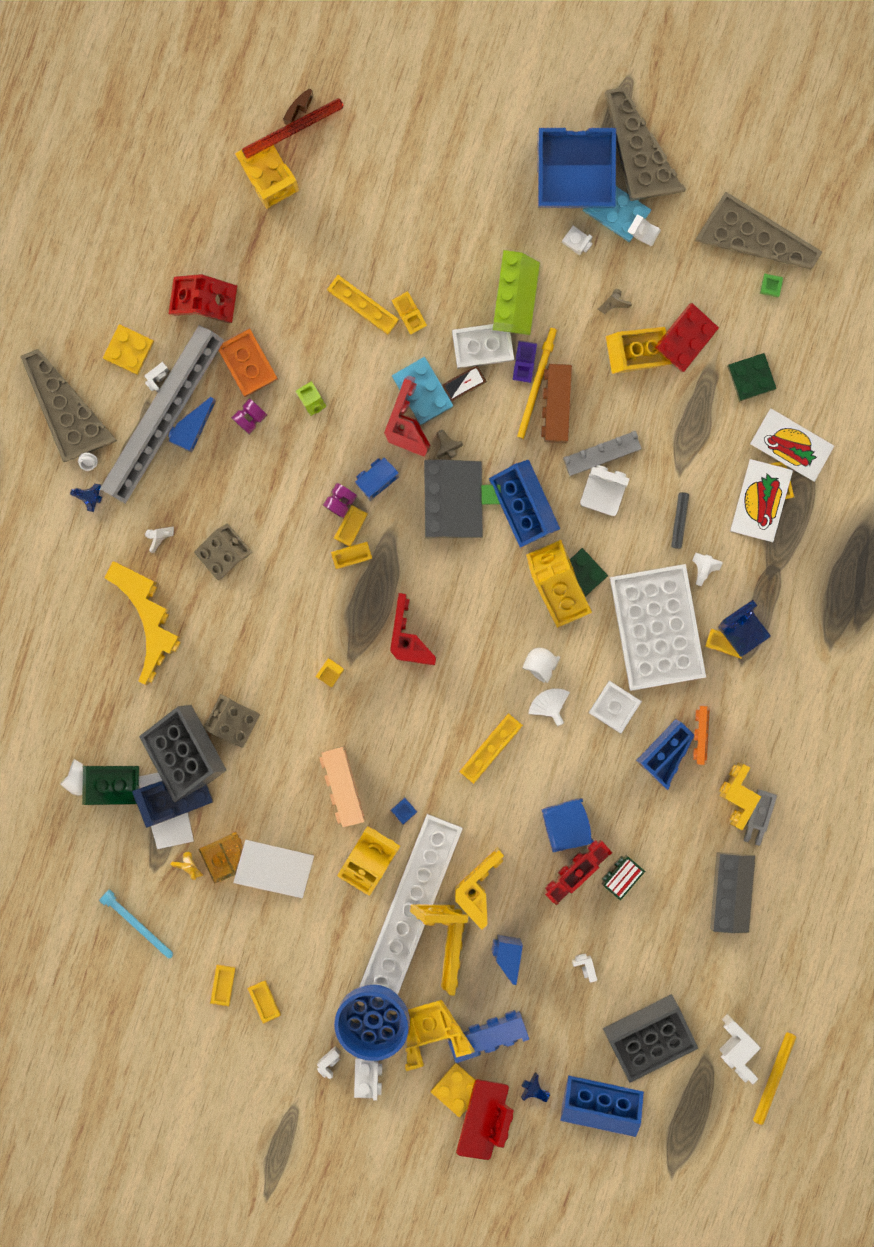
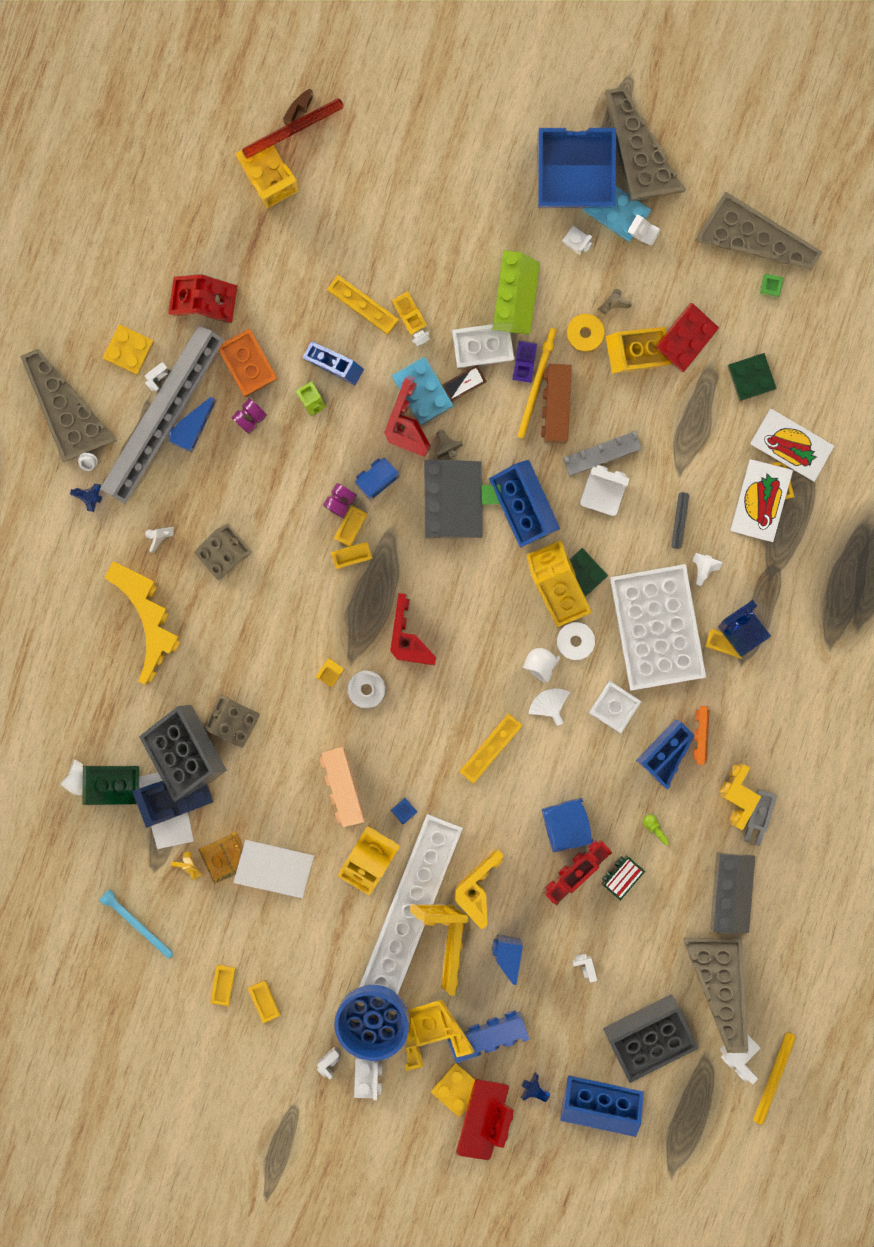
(333, 363): none -> slope
(356, 695): none -> white tile
(420, 337): none -> white plate
(585, 321): none -> yellow tile
(586, 636): none -> white tile
(651, 822): none -> lime bar
(721, 976): none -> dark tan wing

